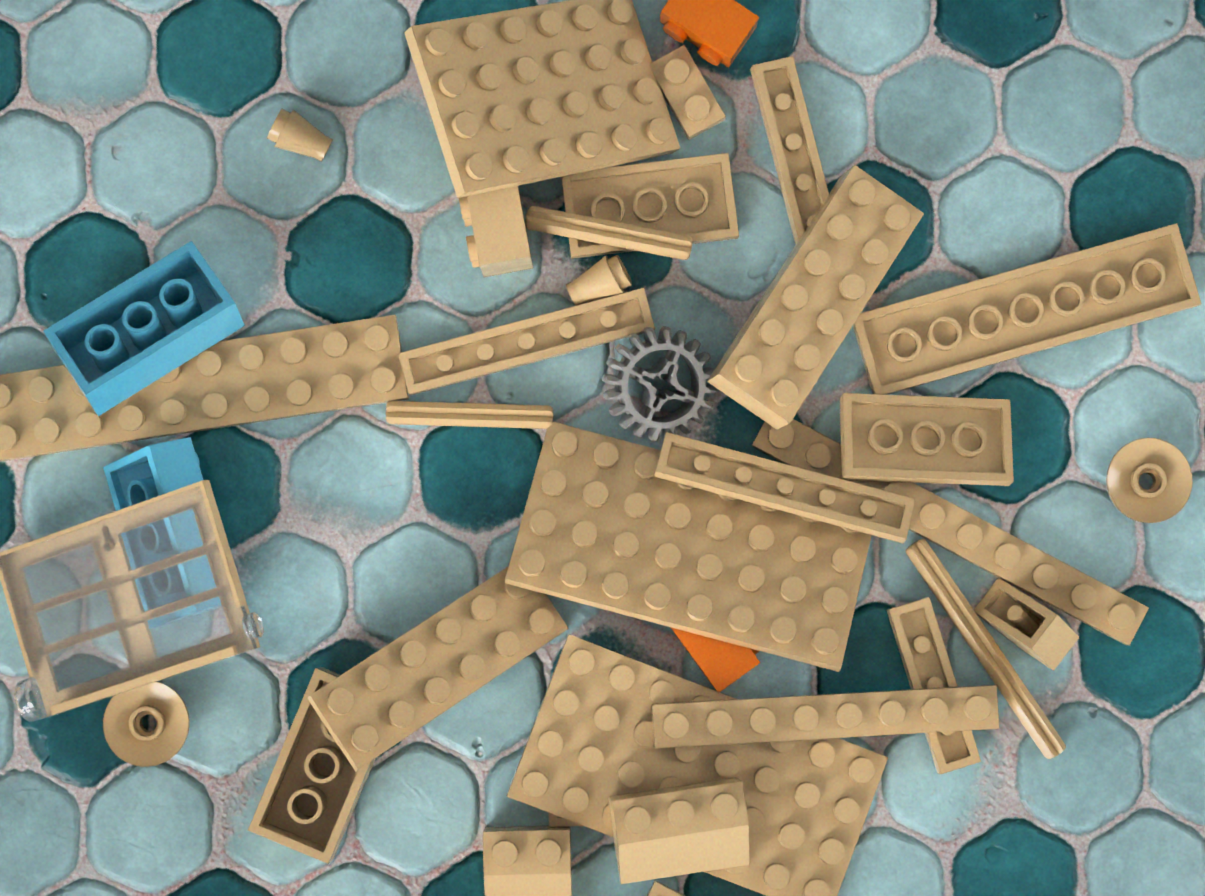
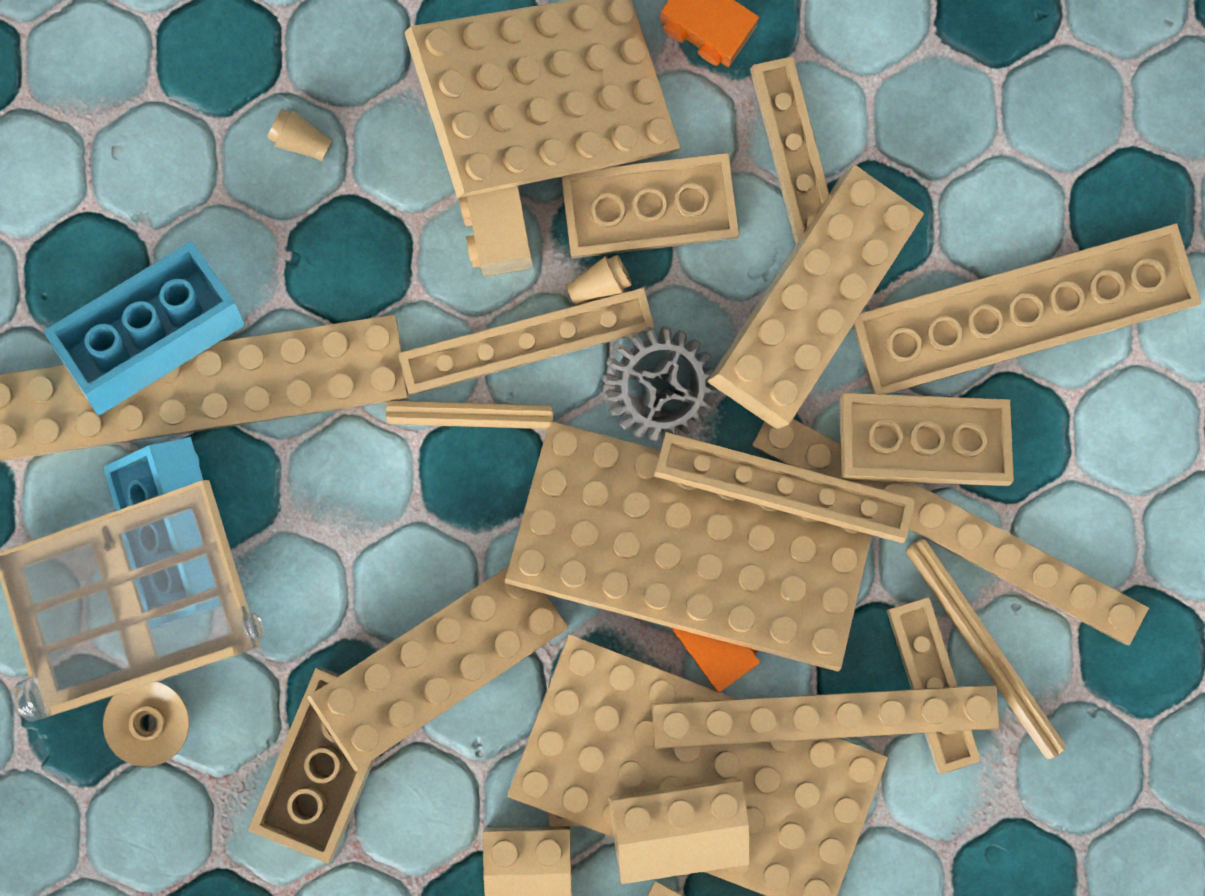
(608, 232): tan axle -> none
(687, 92): tan plate -> none
(1027, 623): tan slope -> none
(1169, 474): tan dish -> none

